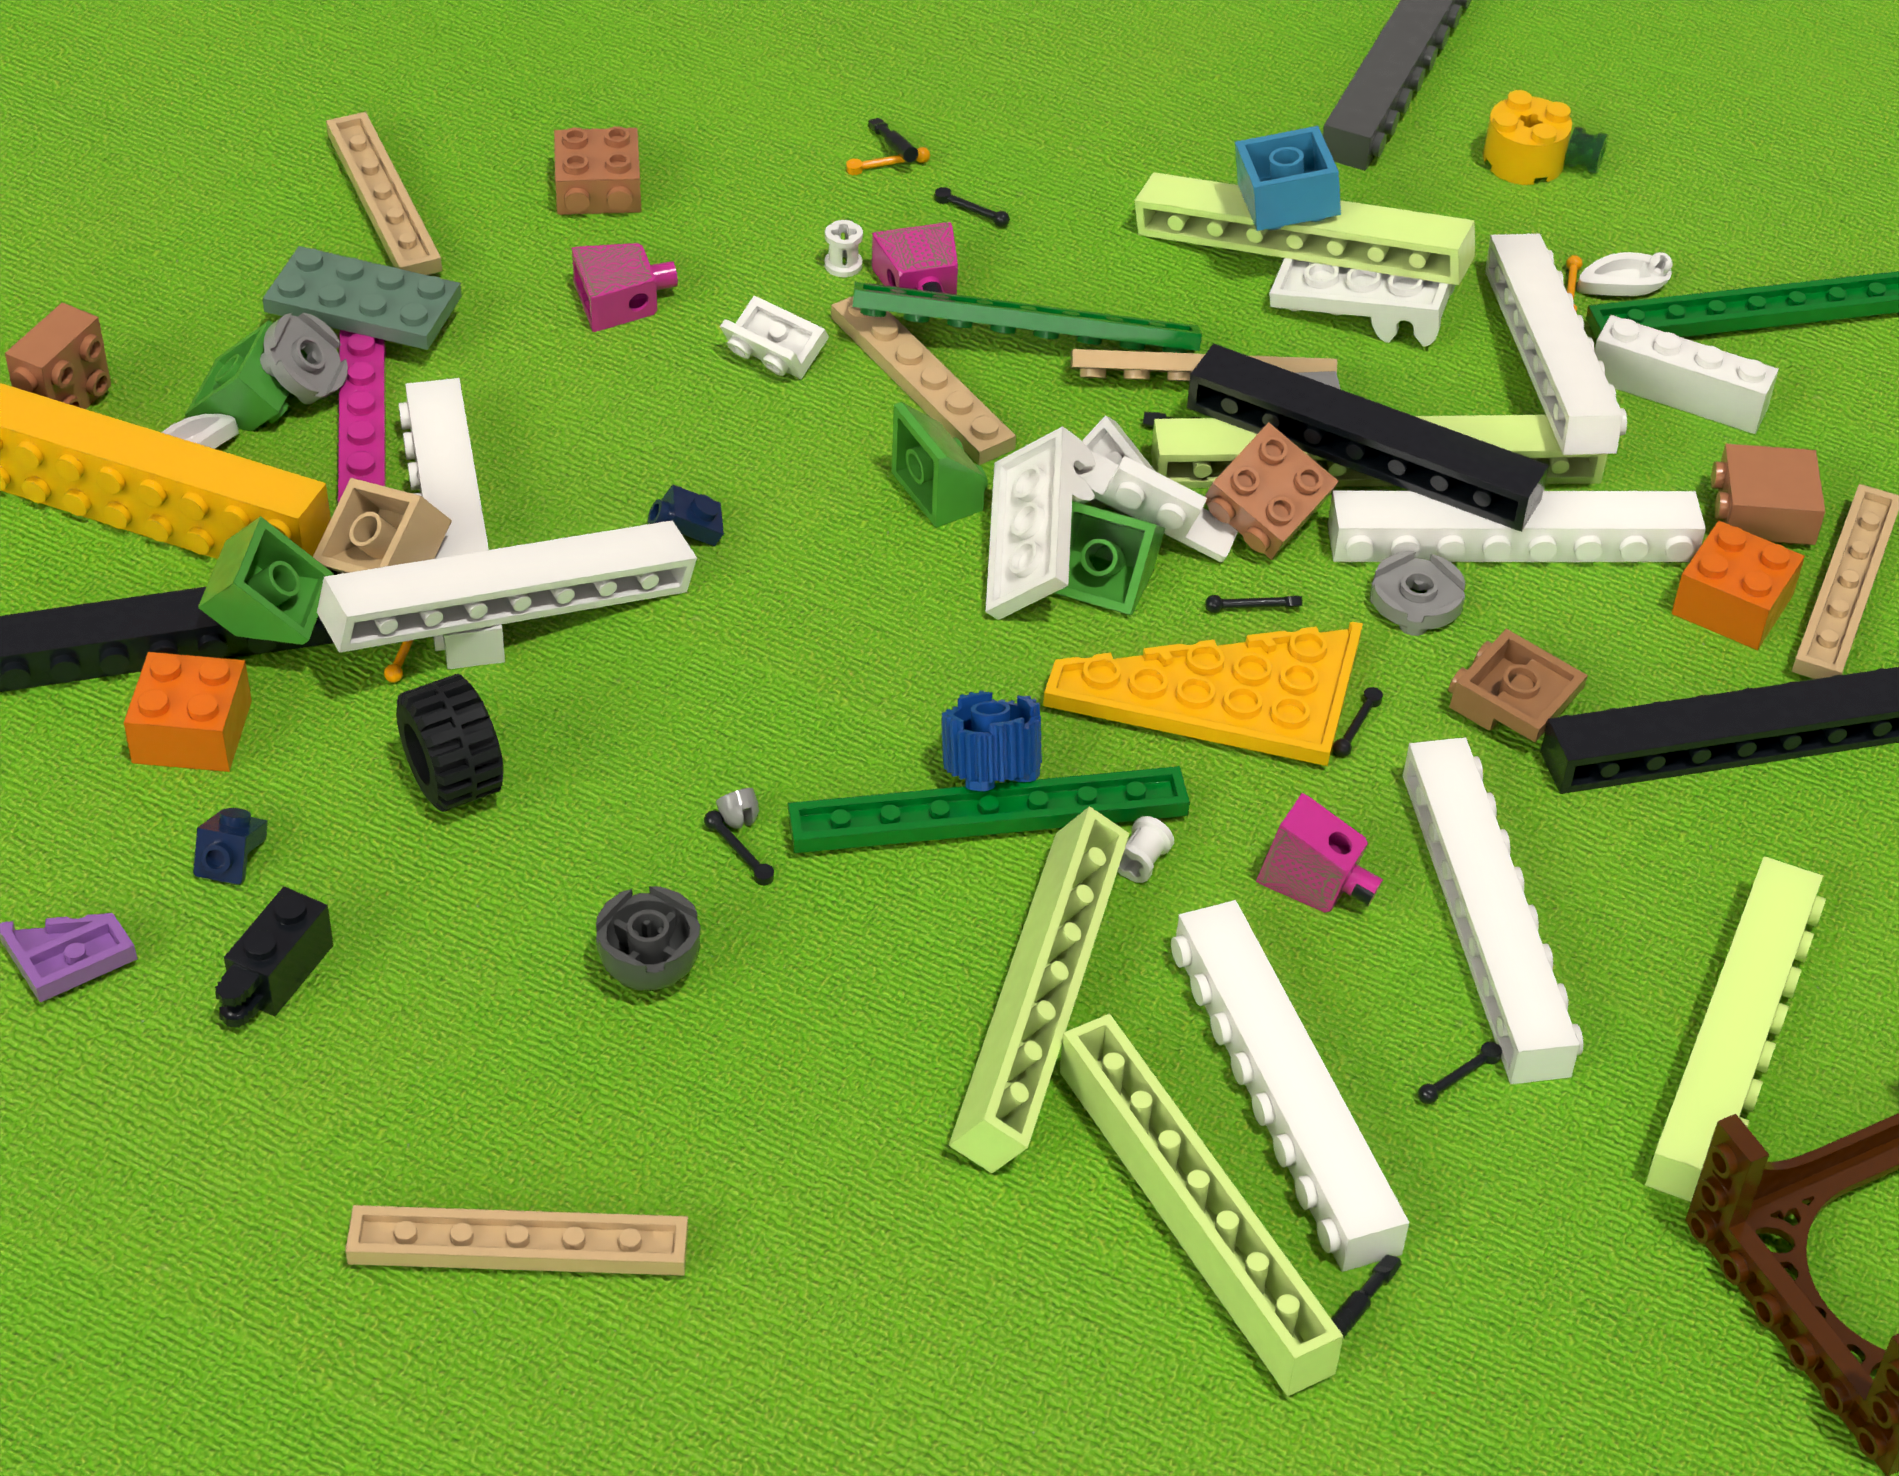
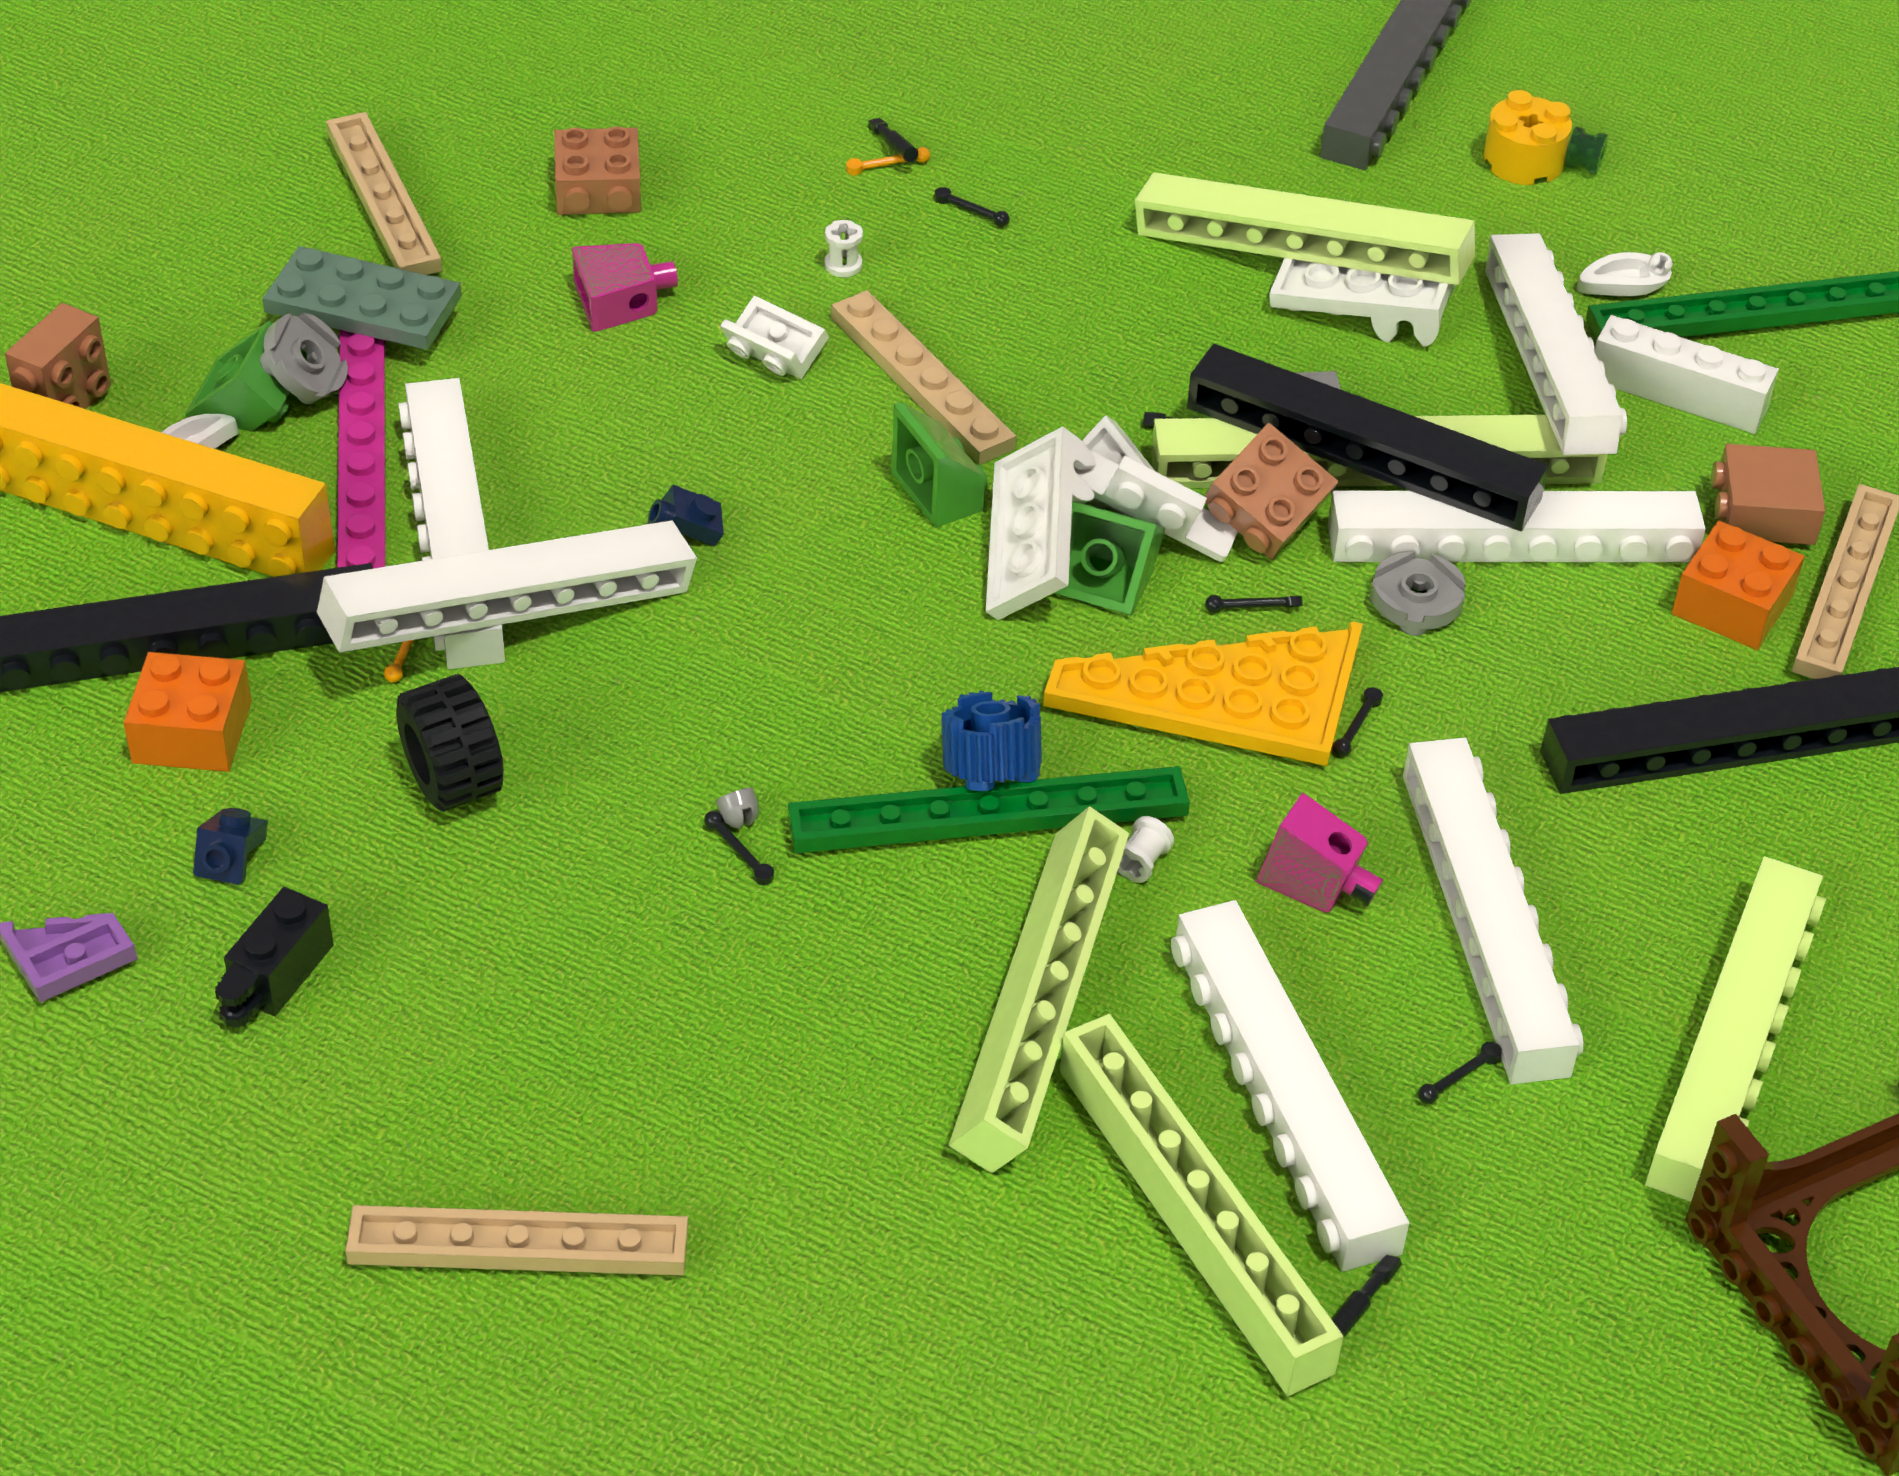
(265, 586): bright green slope -> none
(380, 529): tan slope -> none
(648, 938): dark grey cylinder -> none
(917, 258): dark pink torso -> none
(1008, 315): green plate -> none
(1178, 365): tan plate -> none
(1288, 178): dark azure brick -> none
(1515, 686): medium nougat plate -> none
(1574, 264): light orange hinge -> none

